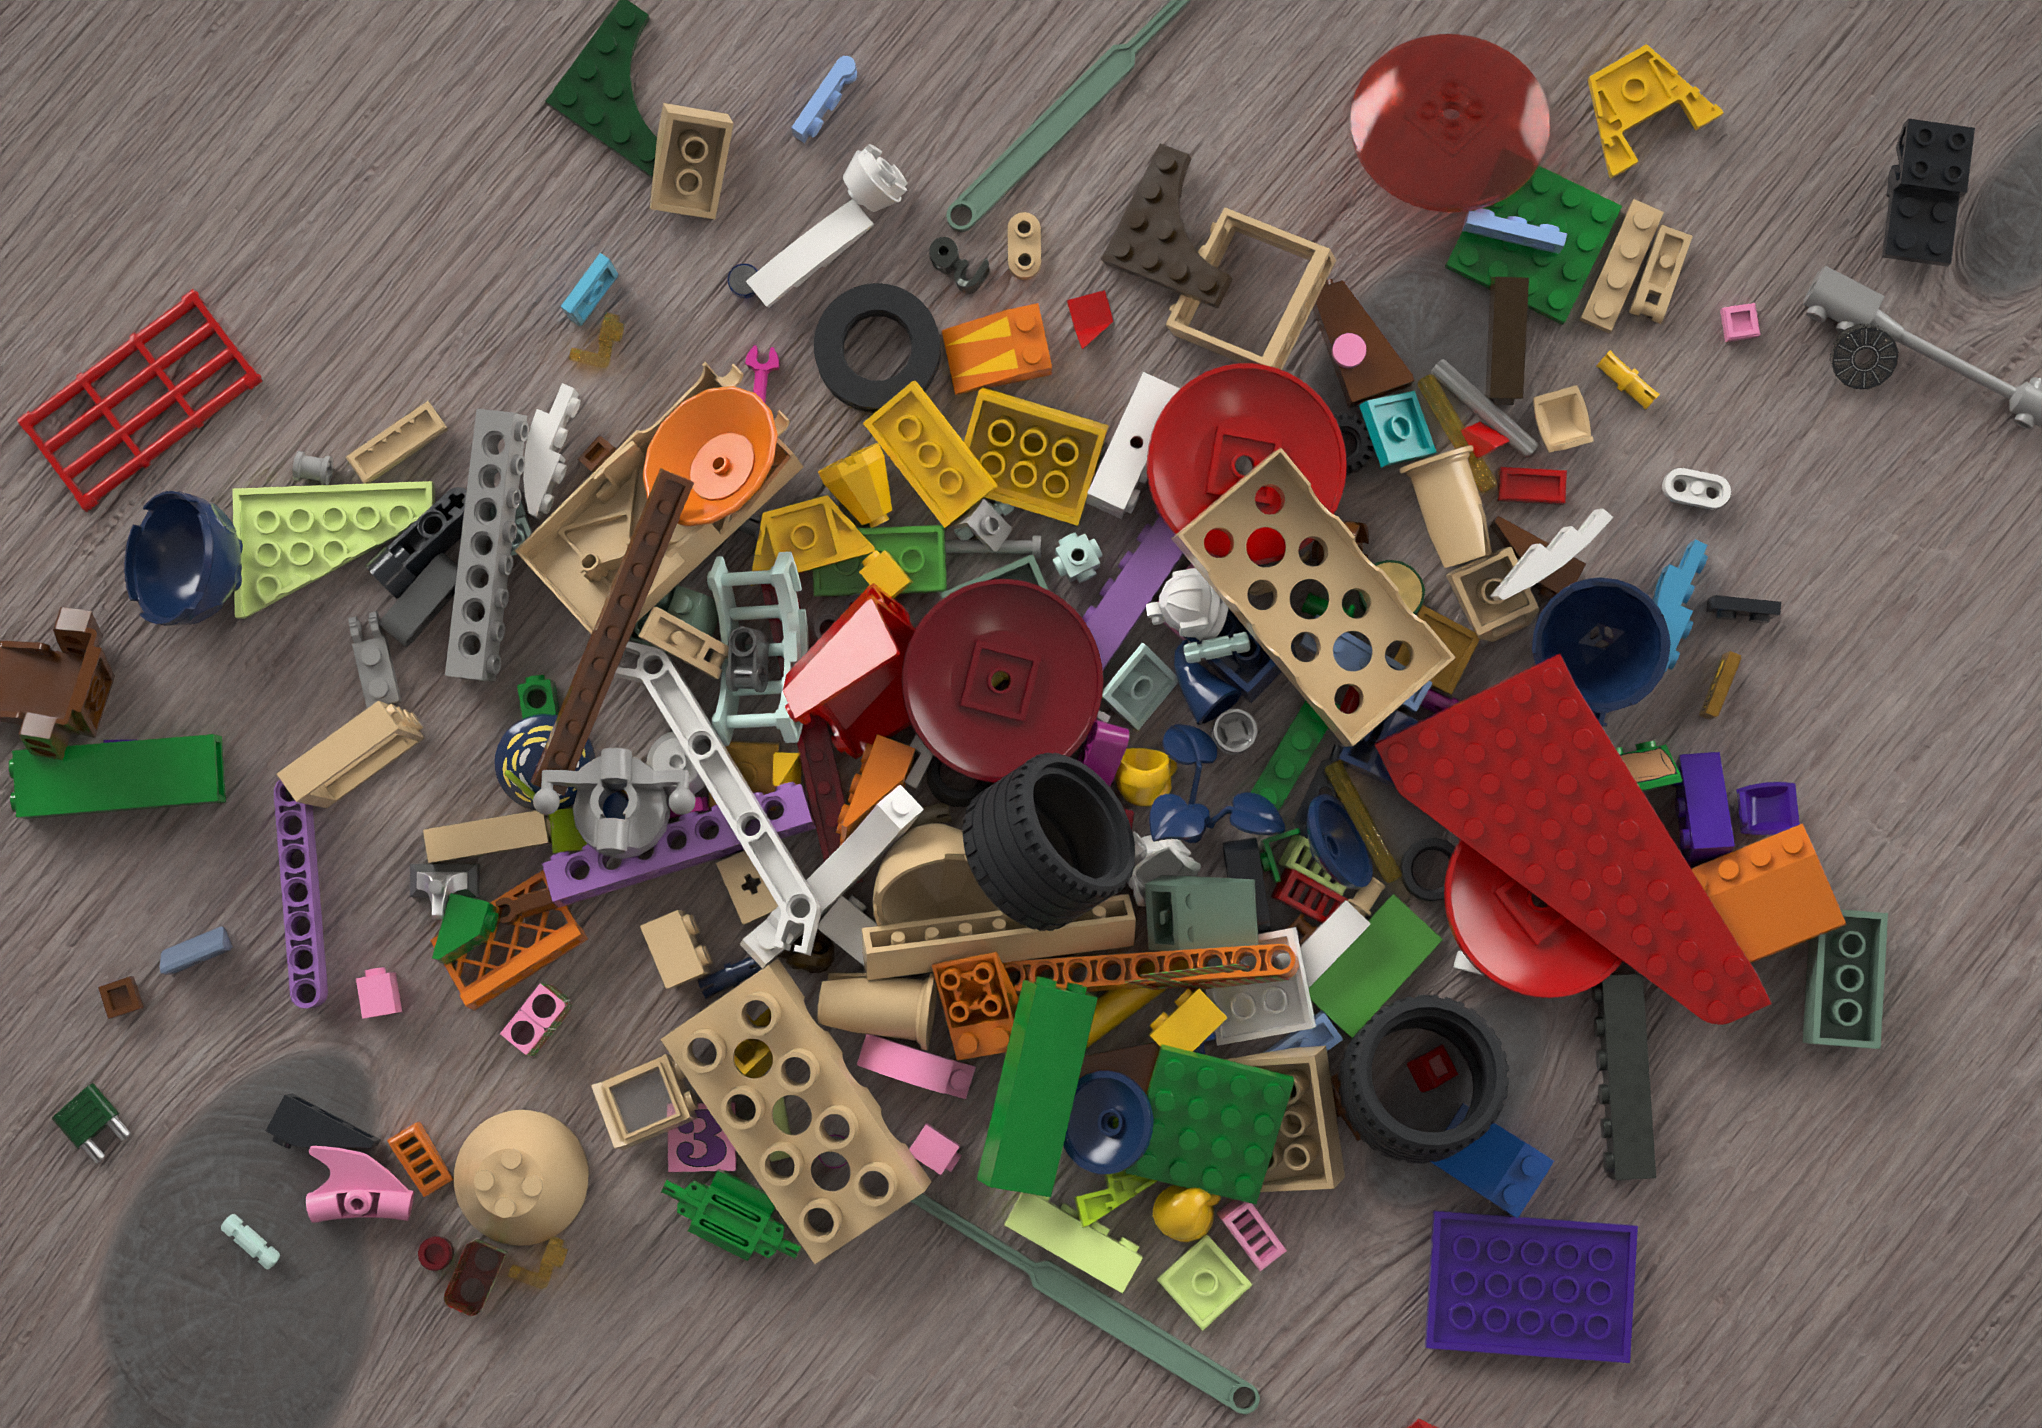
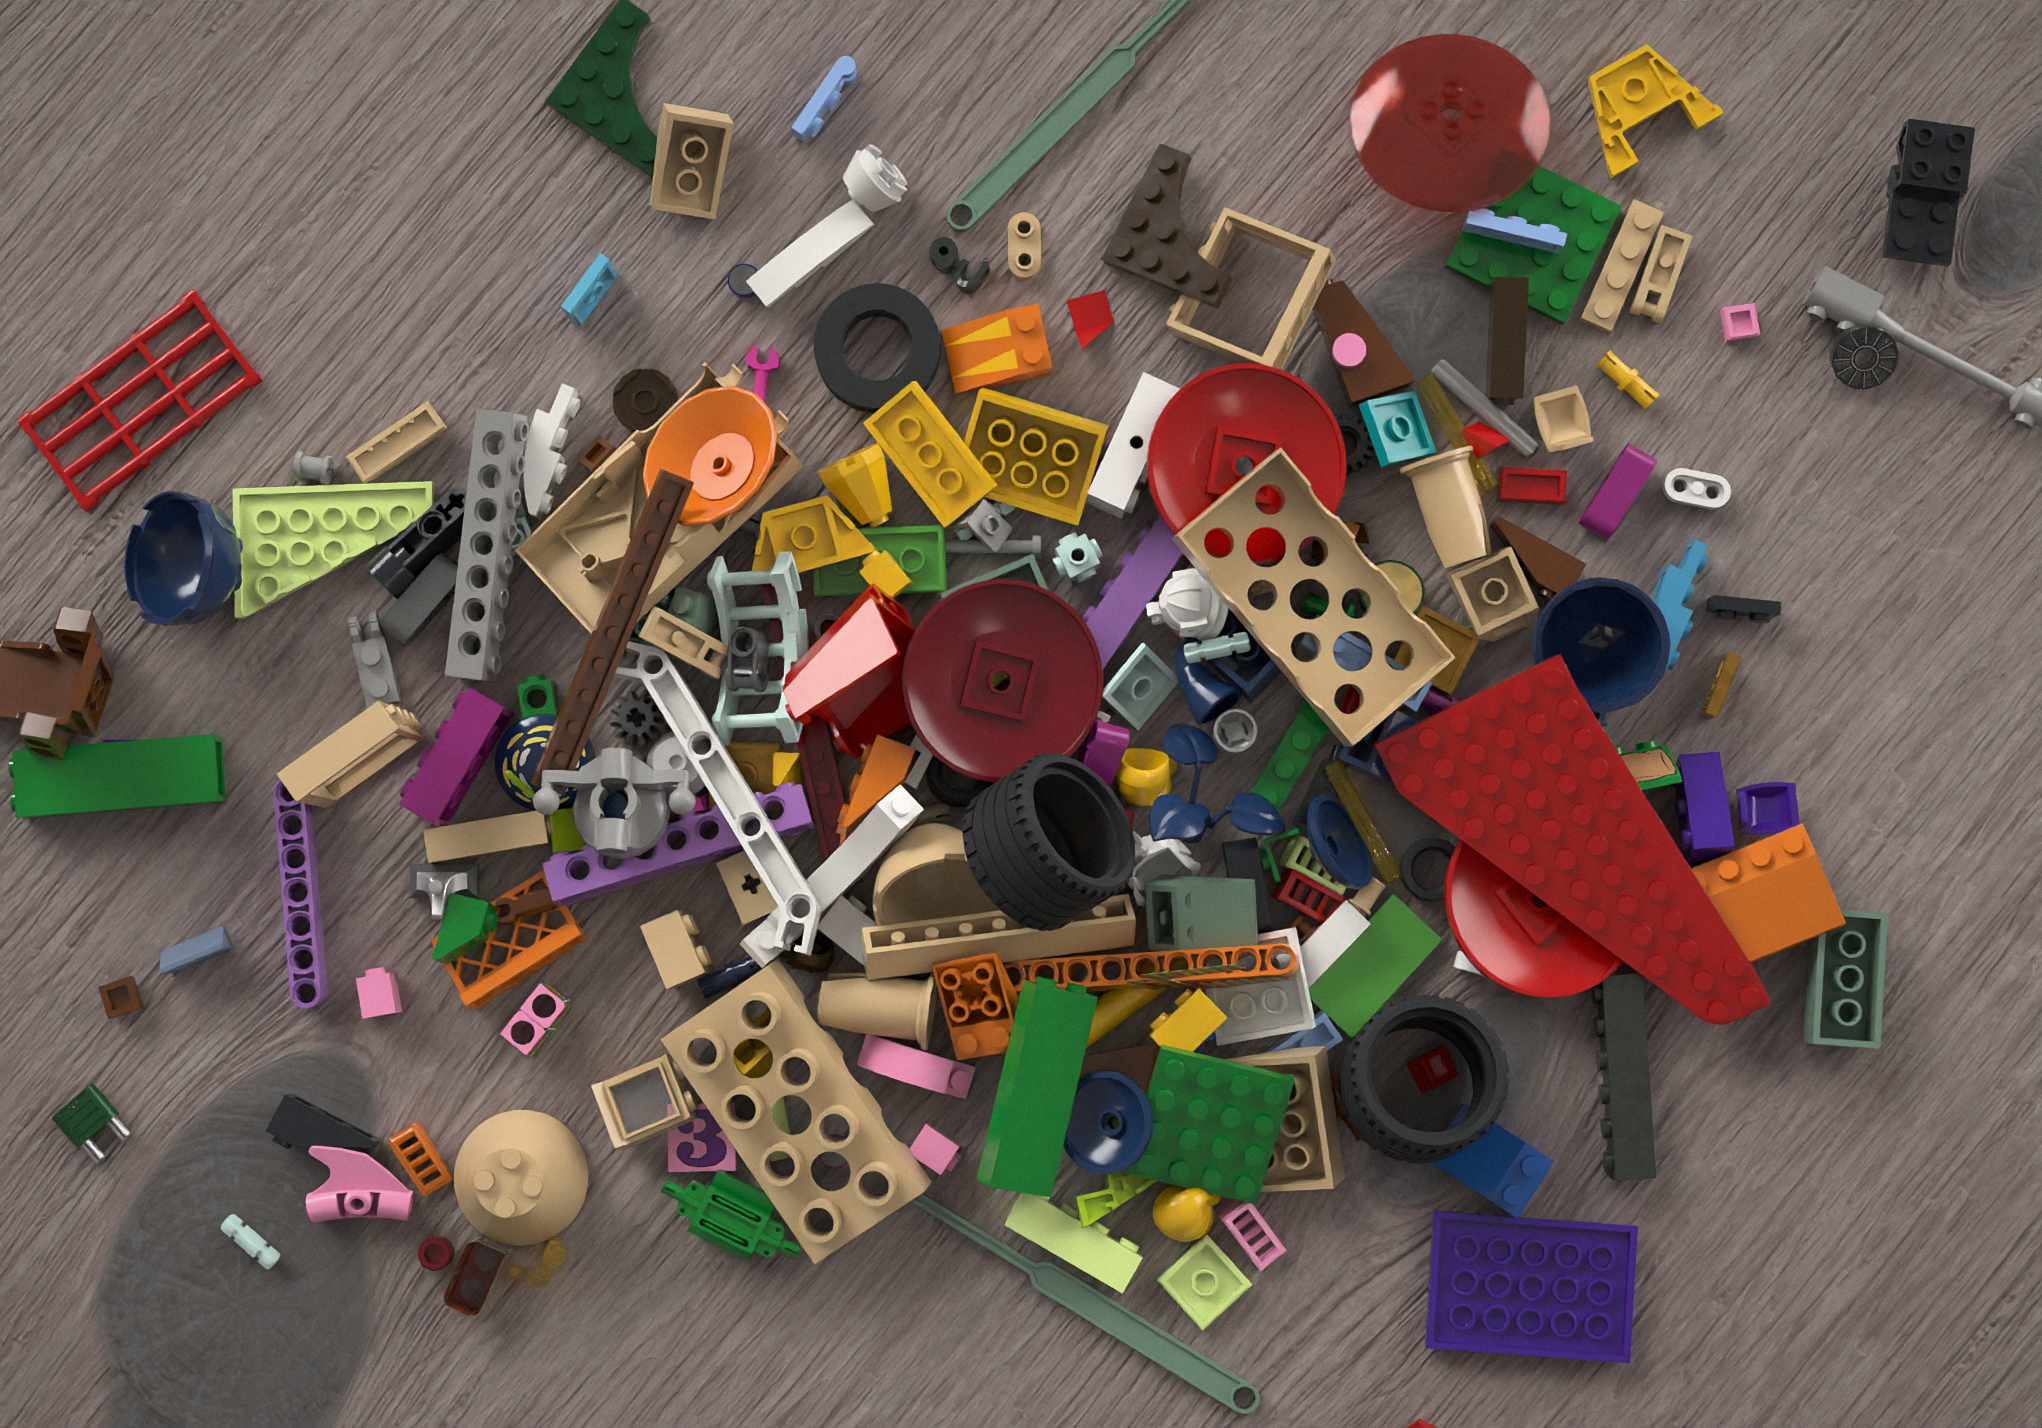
(456, 757): none -> magenta brick
(610, 332): clear yellow plate -> none
(632, 729): none -> dark grey gear
(643, 398): none -> dark brown tile
(1541, 561): white slope -> none
(1617, 492): none -> magenta beam

